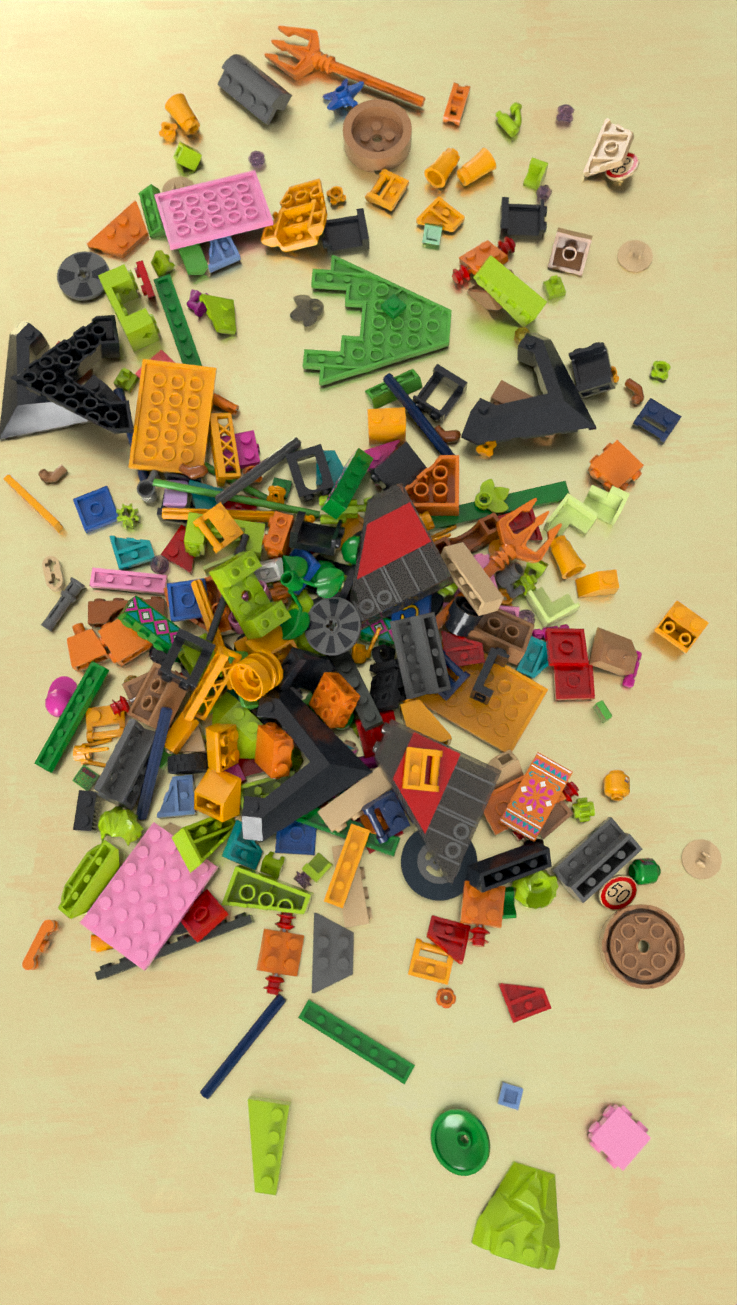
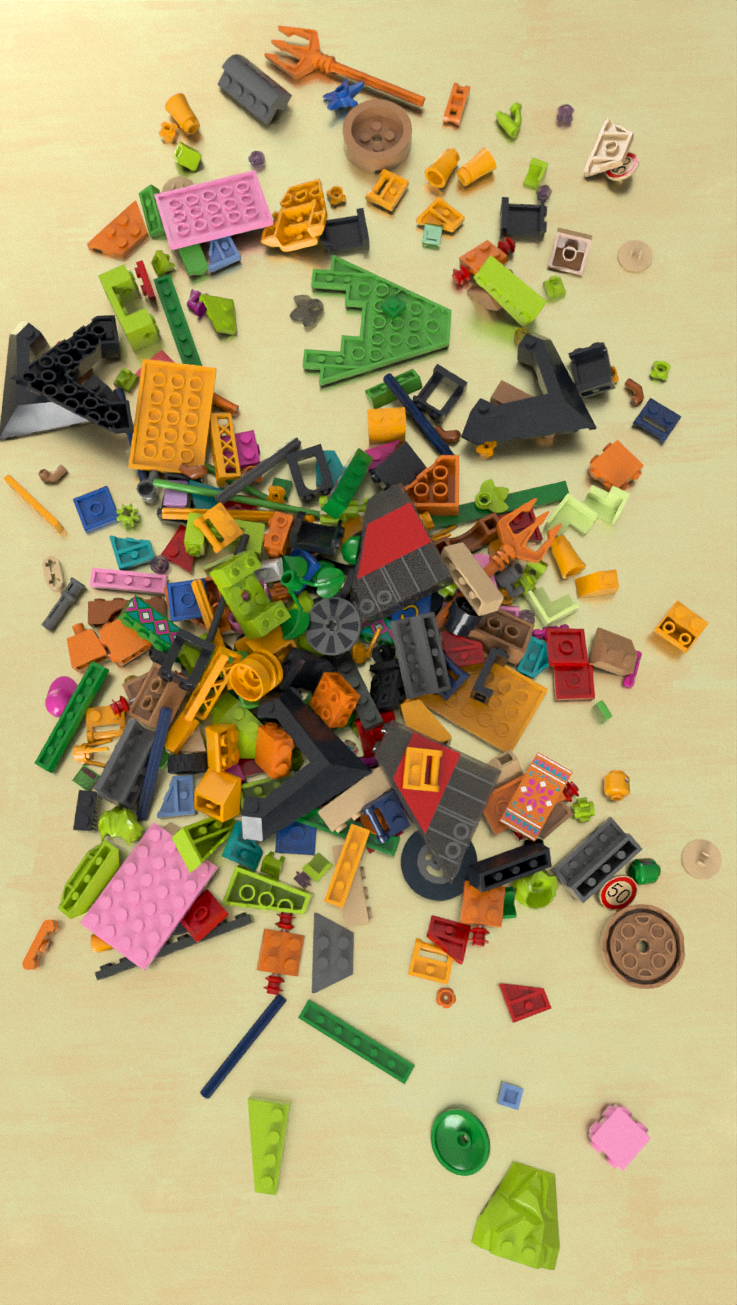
(73, 283): dark grey piece -> none

